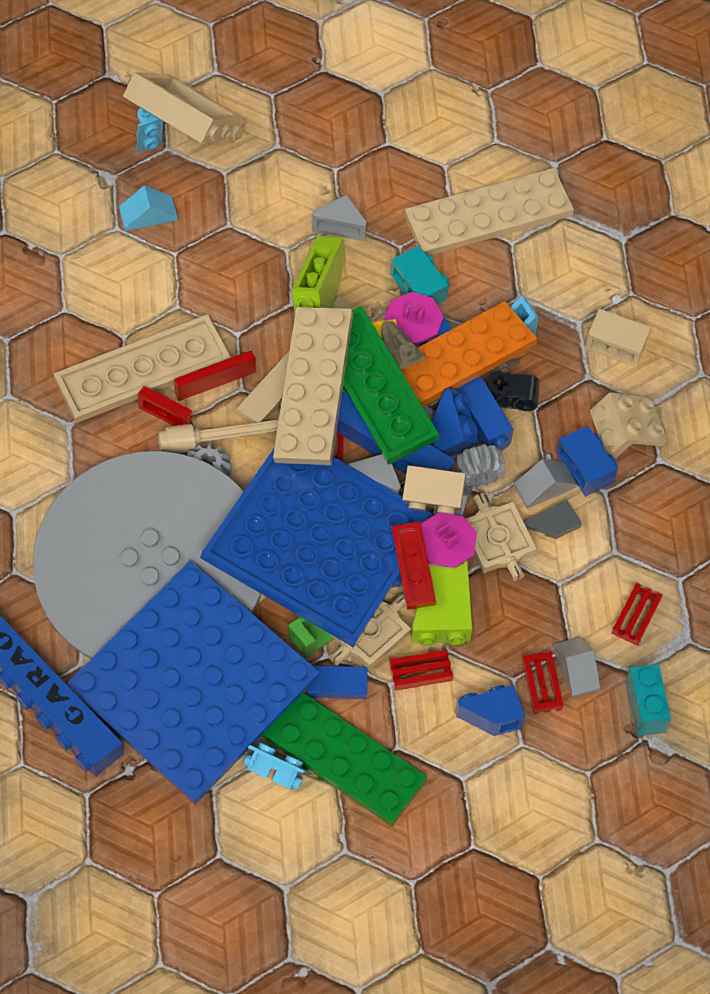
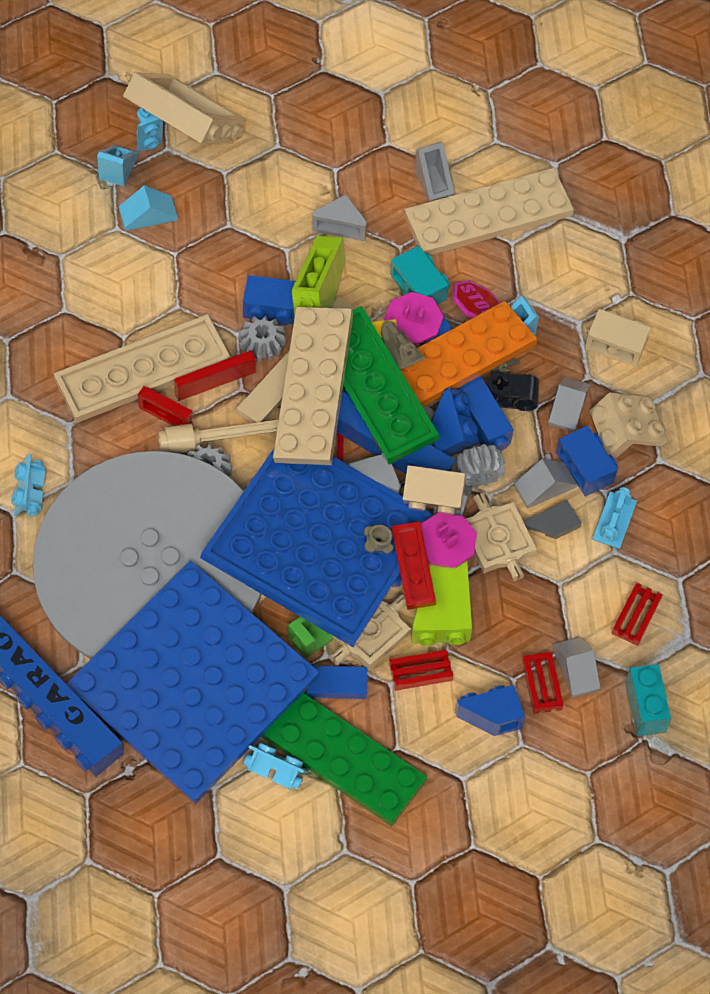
(24, 496): none -> medium azure hinge
(116, 164): none -> medium azure slope
(262, 338): none -> light grey gear
(270, 298): none -> blue brick
(378, 532): none -> dark tan plate
(433, 171): none -> light grey slope
(473, 298): none -> piece
(568, 404): none -> light grey slope
(615, 518): none -> medium azure hinge

